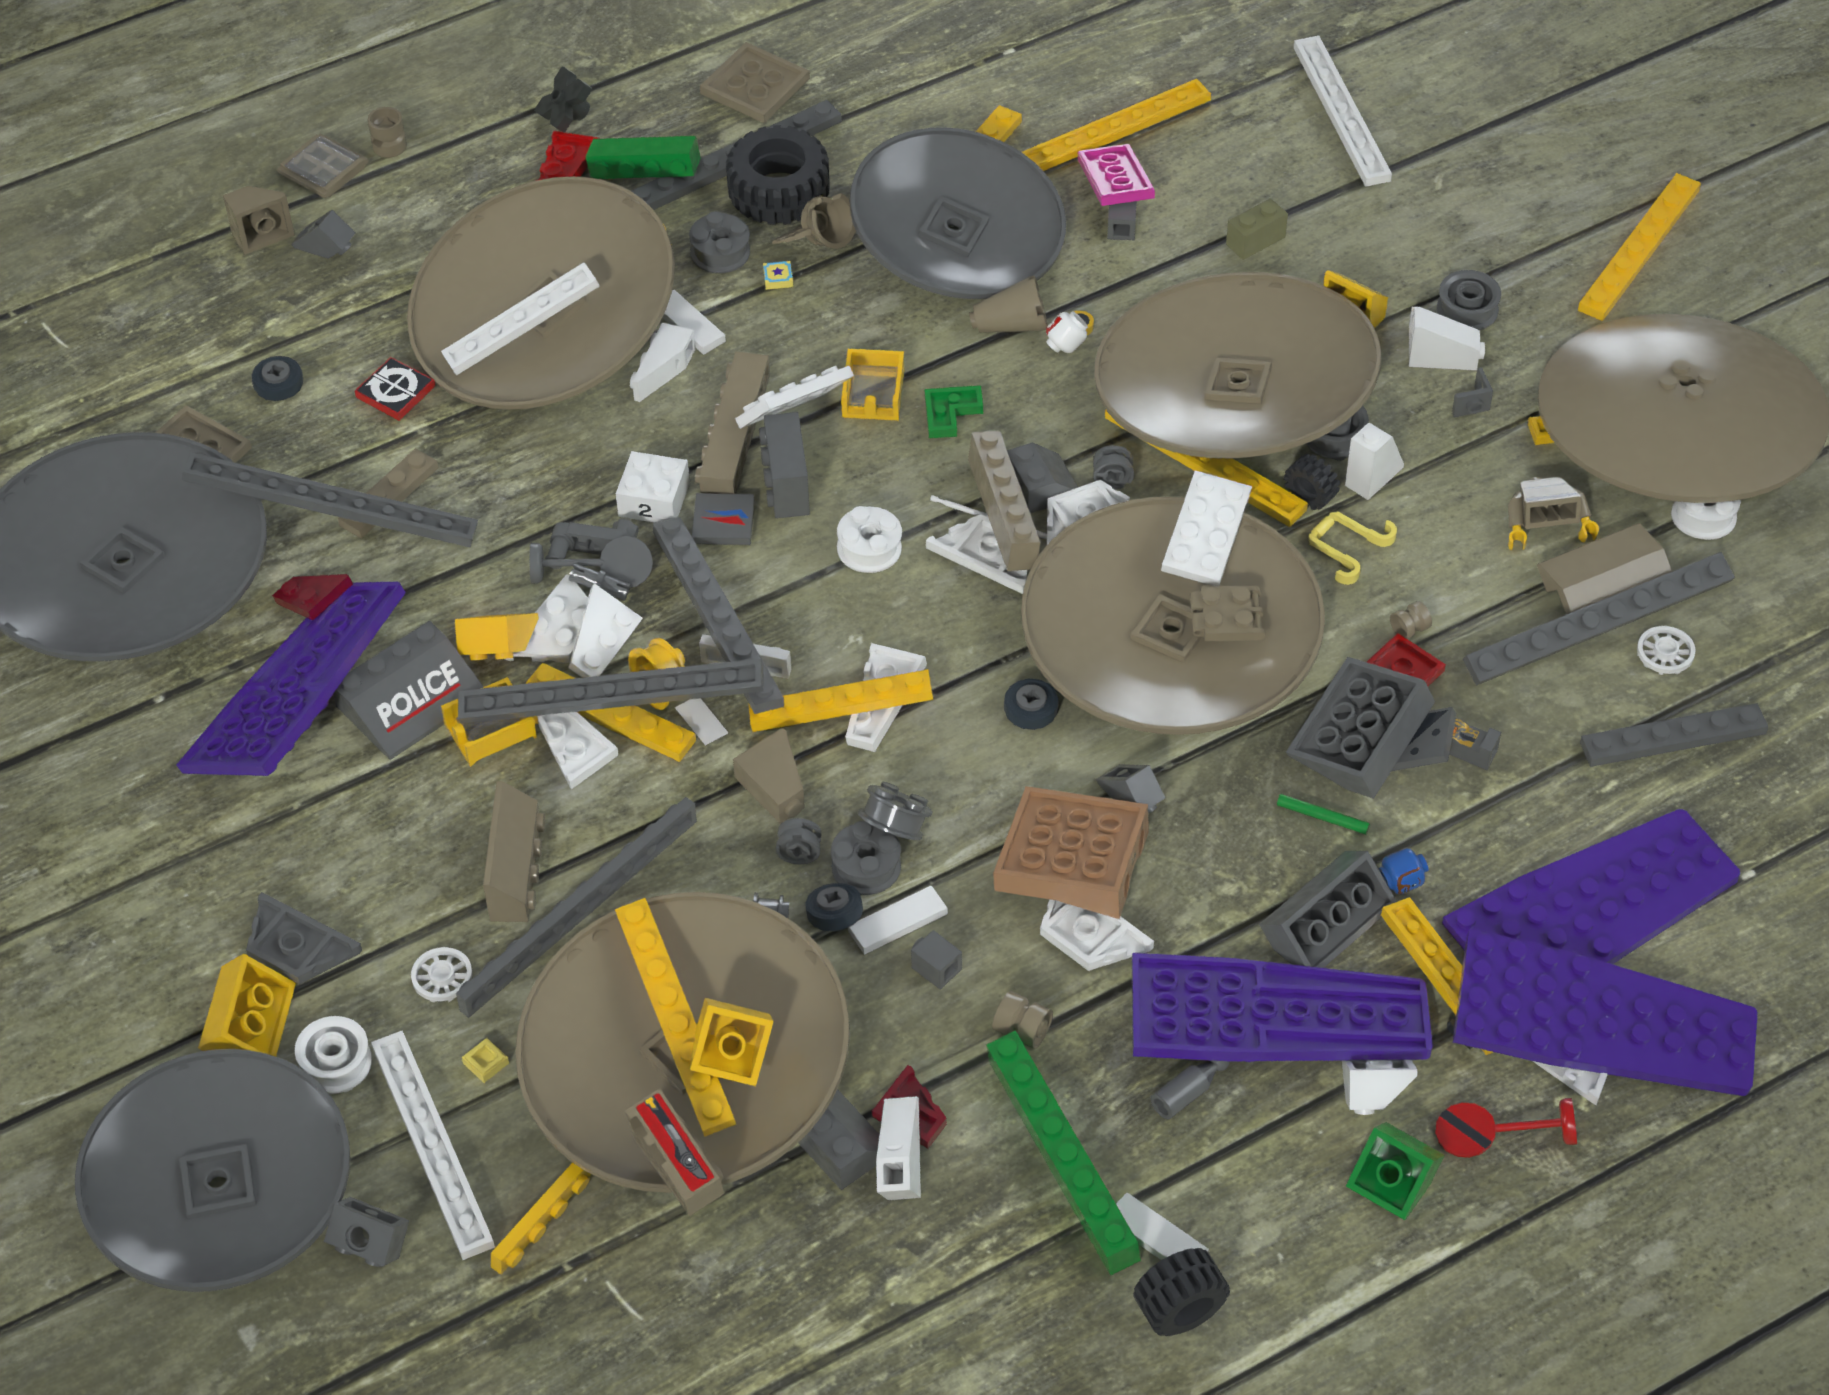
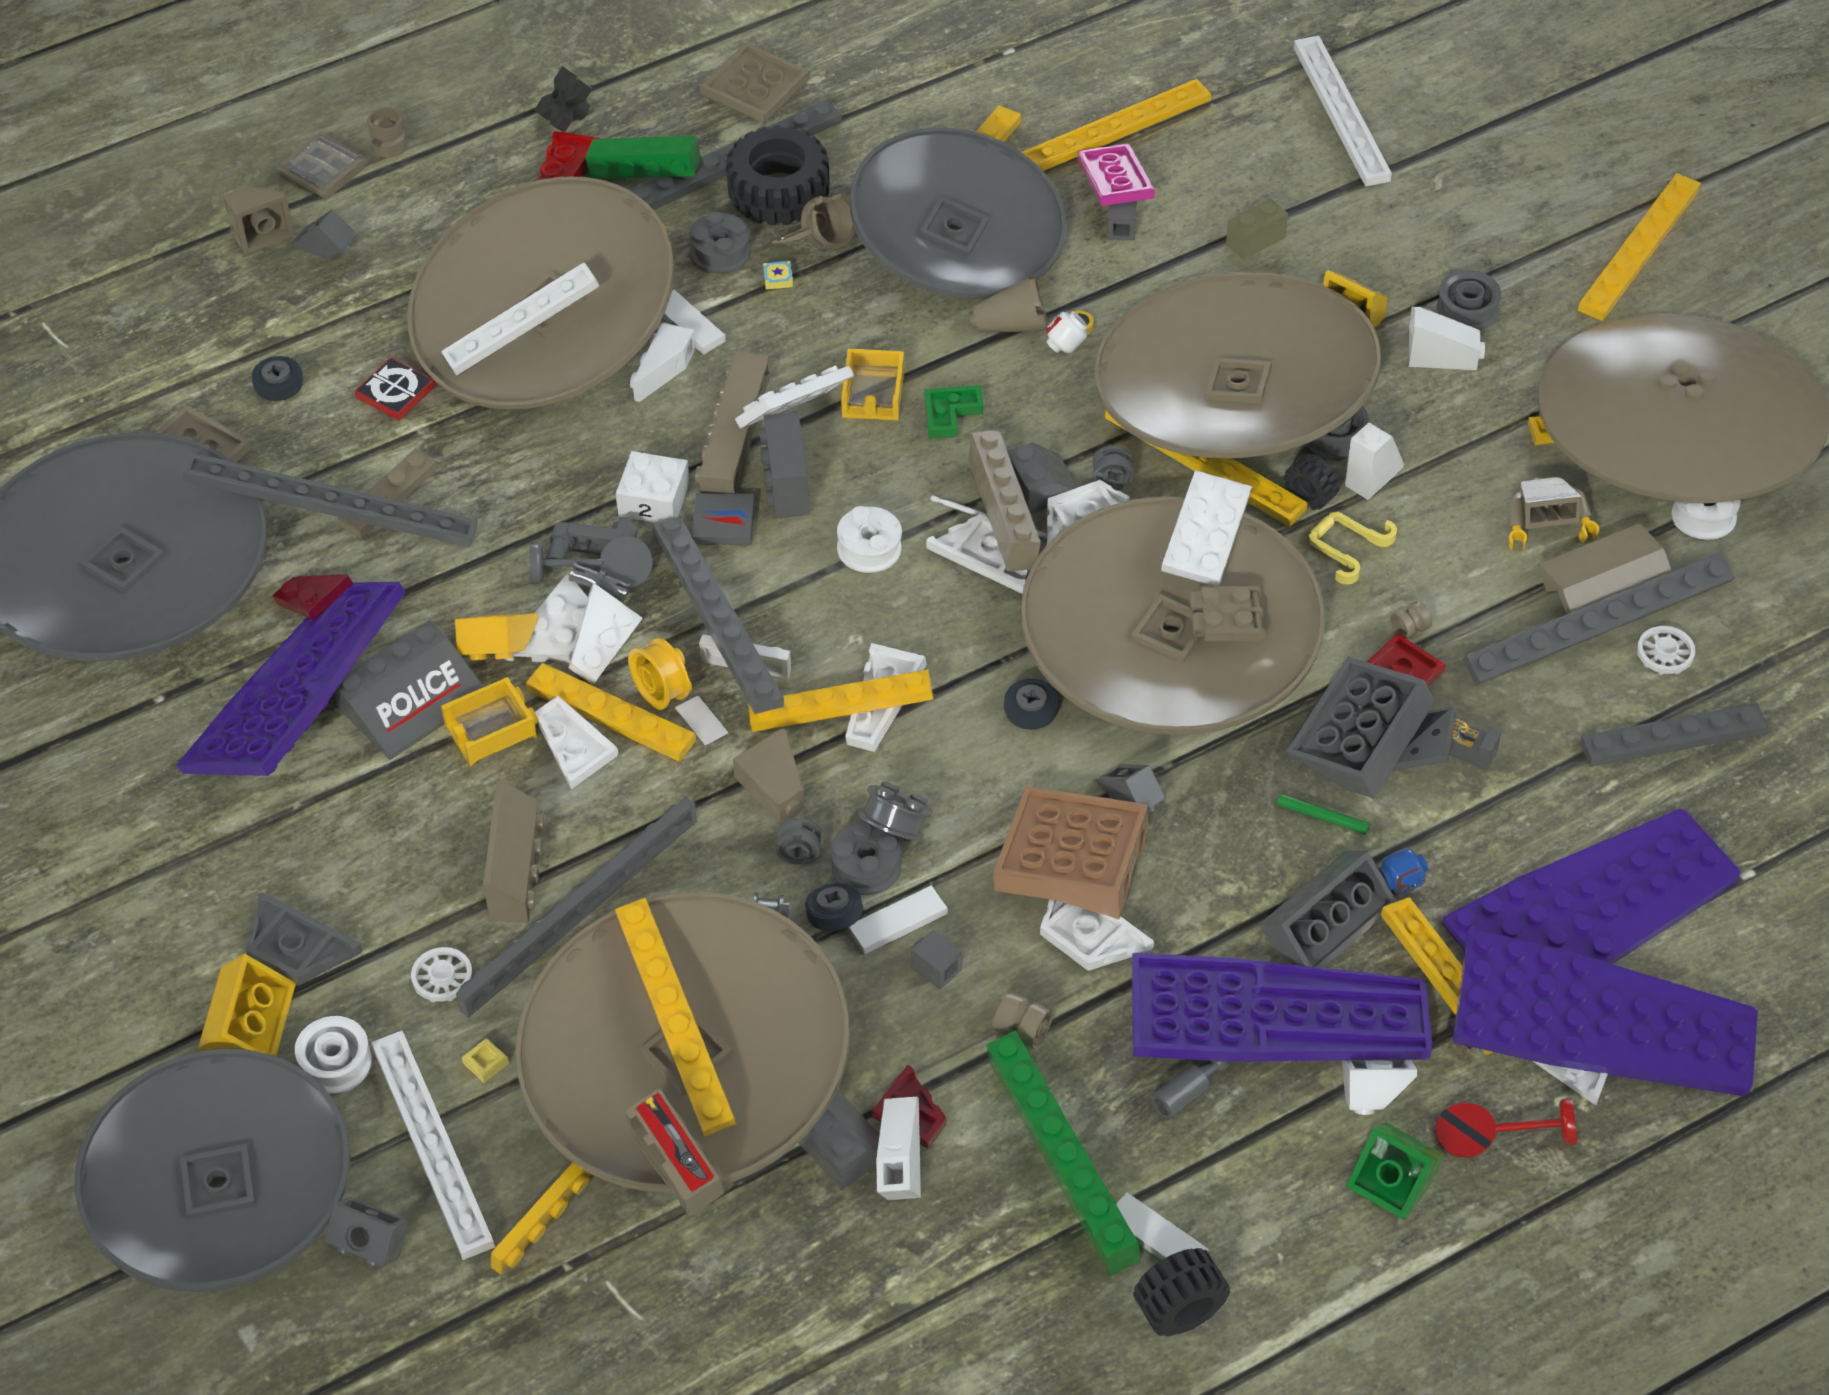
(611, 691): dark grey plate -> none
(730, 1041): yellow slope -> none
(1475, 400): dark grey bracket -> none

